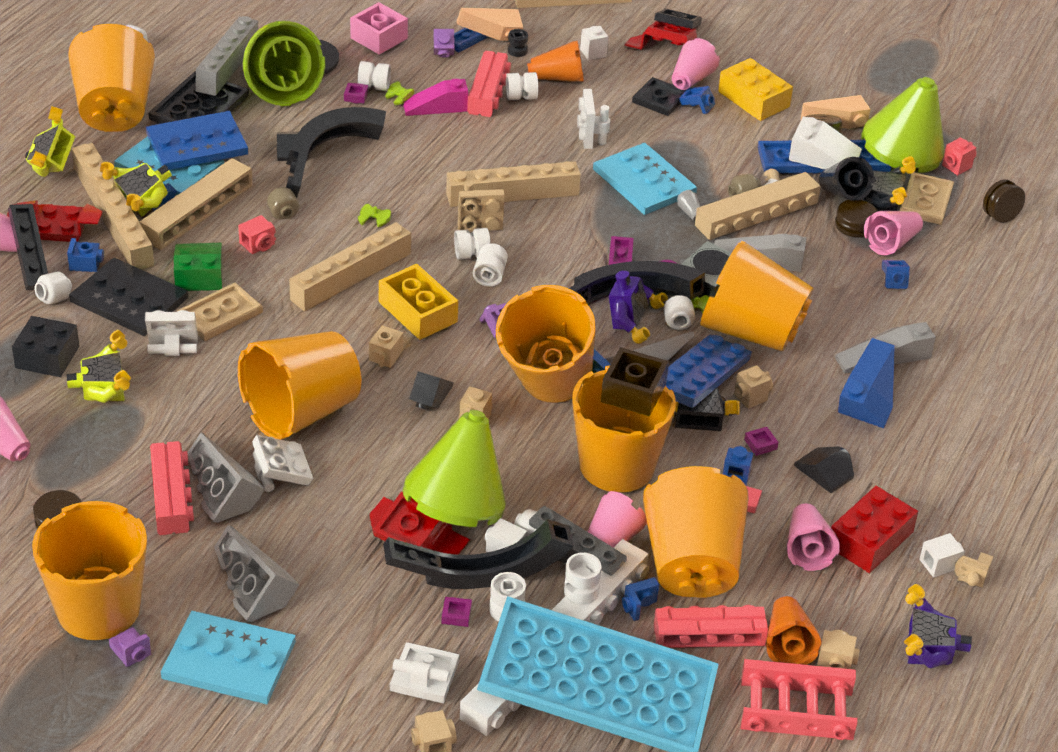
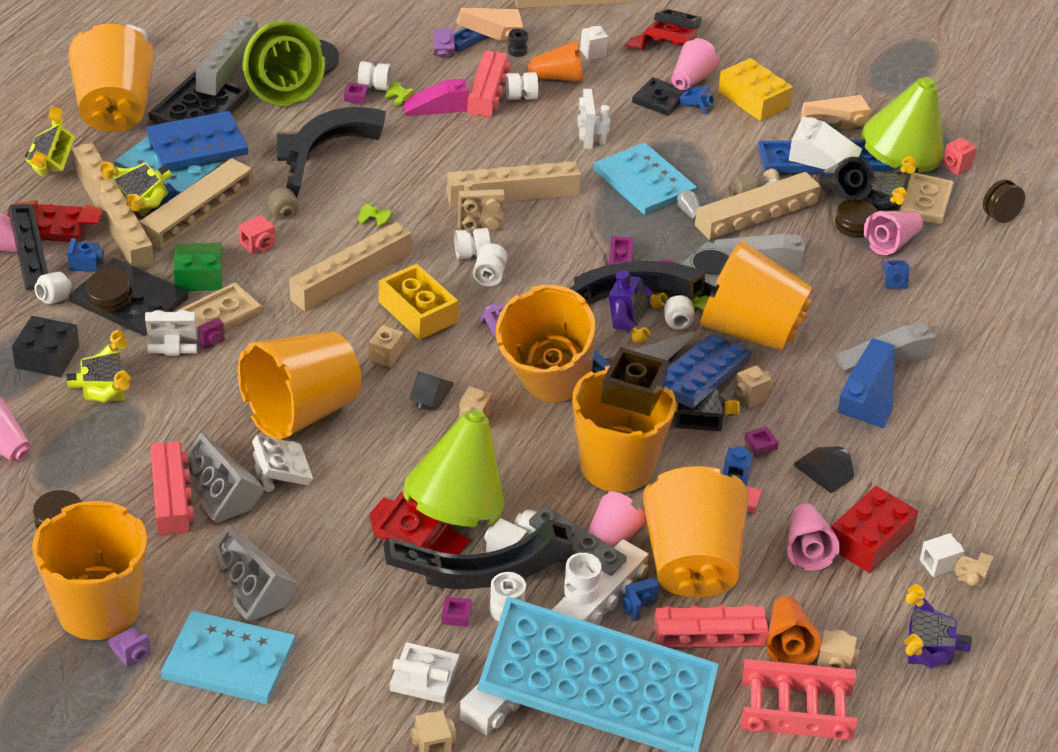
(109, 290): none -> dark brown head
(211, 333): none -> magenta plate
(379, 28): bright pink brick -> none

